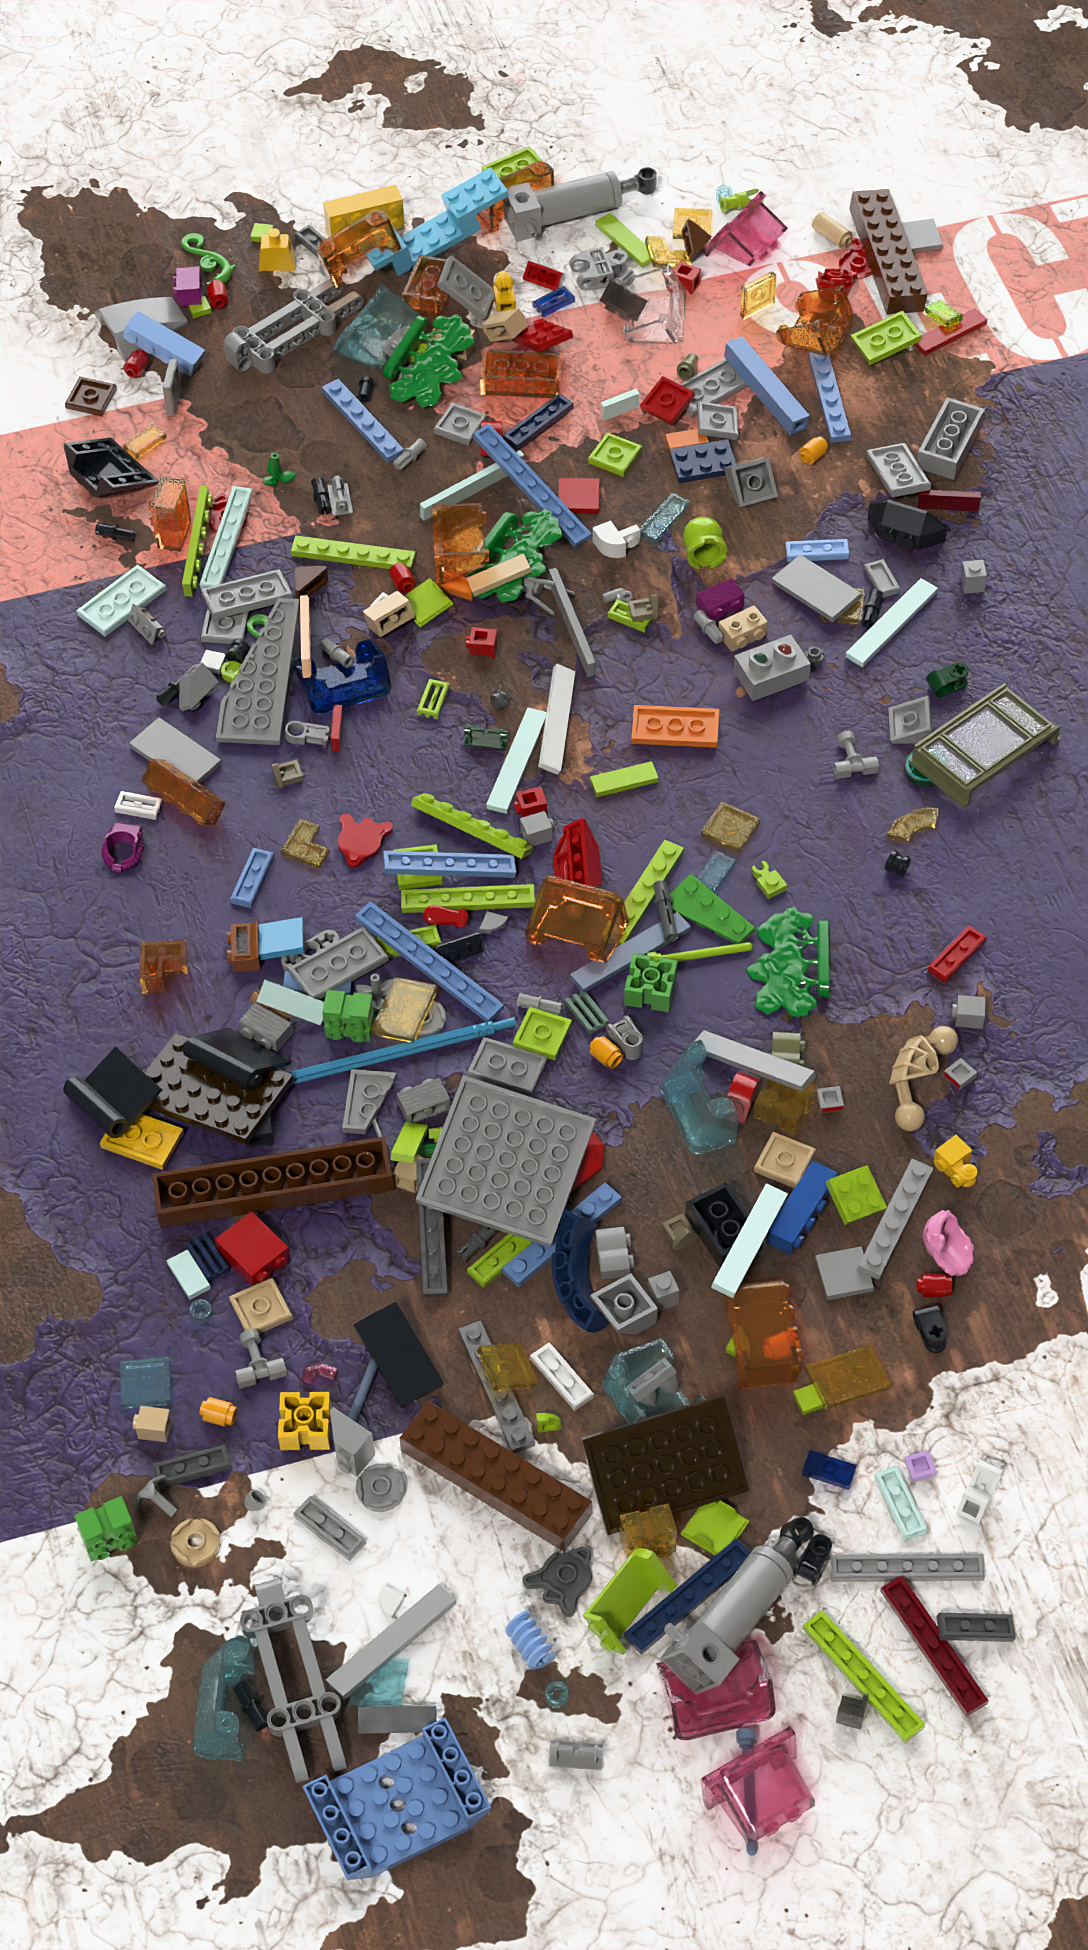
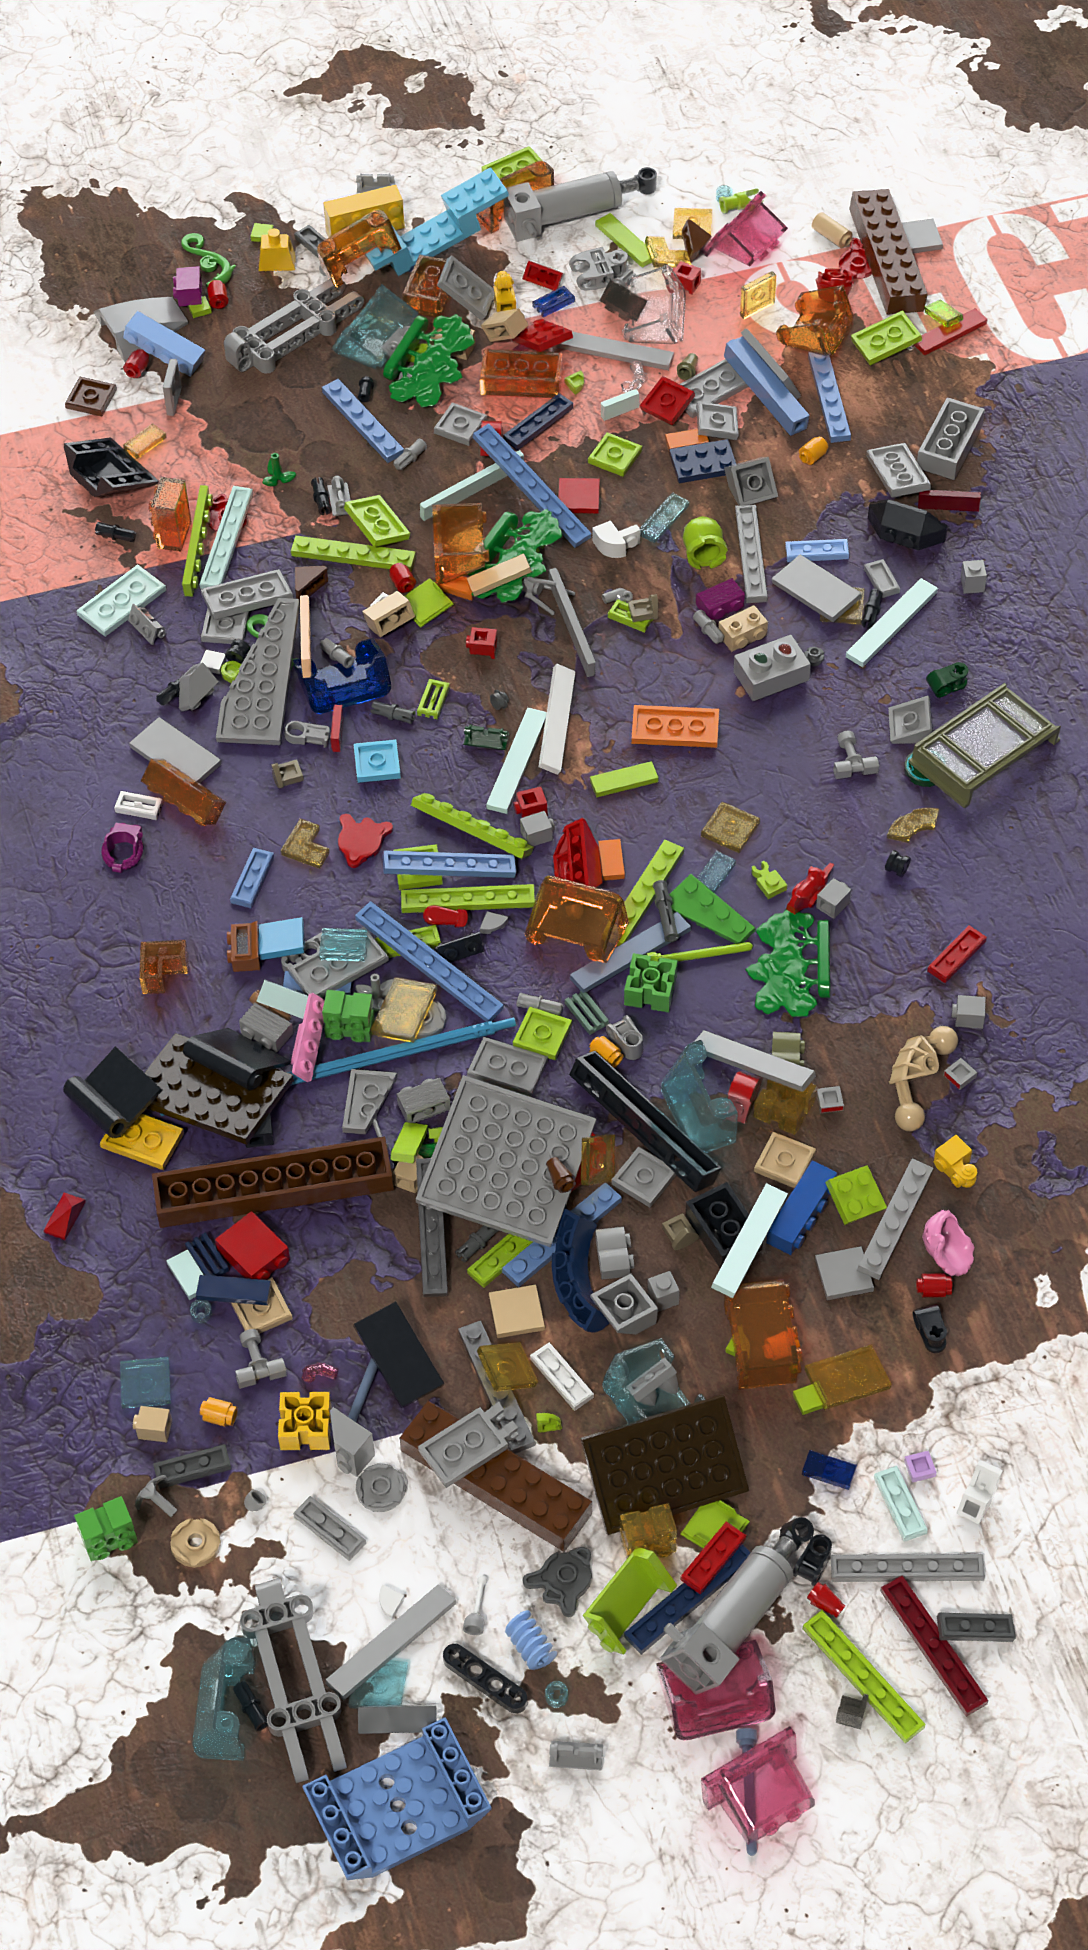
(64, 1216): none -> red slope
(233, 1290): none -> dark blue tile
(308, 1039): none -> bright pink bracket
(343, 944): none -> clear light blue plate
(367, 182): none -> light grey hinge
(377, 520): none -> lime plate
(377, 761): none -> medium azure plate
(392, 712): none -> dark grey pin
(468, 1444): none -> light grey tile
(474, 1622): none -> light grey hinge
(488, 1674): none -> black beam
(516, 1311): none -> tan tile
(561, 1177): none -> reddish brown cone
(575, 382): none -> lime tile
(598, 1159): none -> clear yellow tile
(611, 859): none -> orange tile
(618, 350): none -> light grey tile
(639, 378): none -> clear piece
(643, 1177): none -> light grey plate
(645, 1121): none -> black piece
(713, 1557): none -> red tile
(751, 554): none -> light grey tile
(771, 363): none -> light grey tile
(805, 893): none -> red animal
(825, 1599): none -> red cone
(833, 898): none -> light grey brick

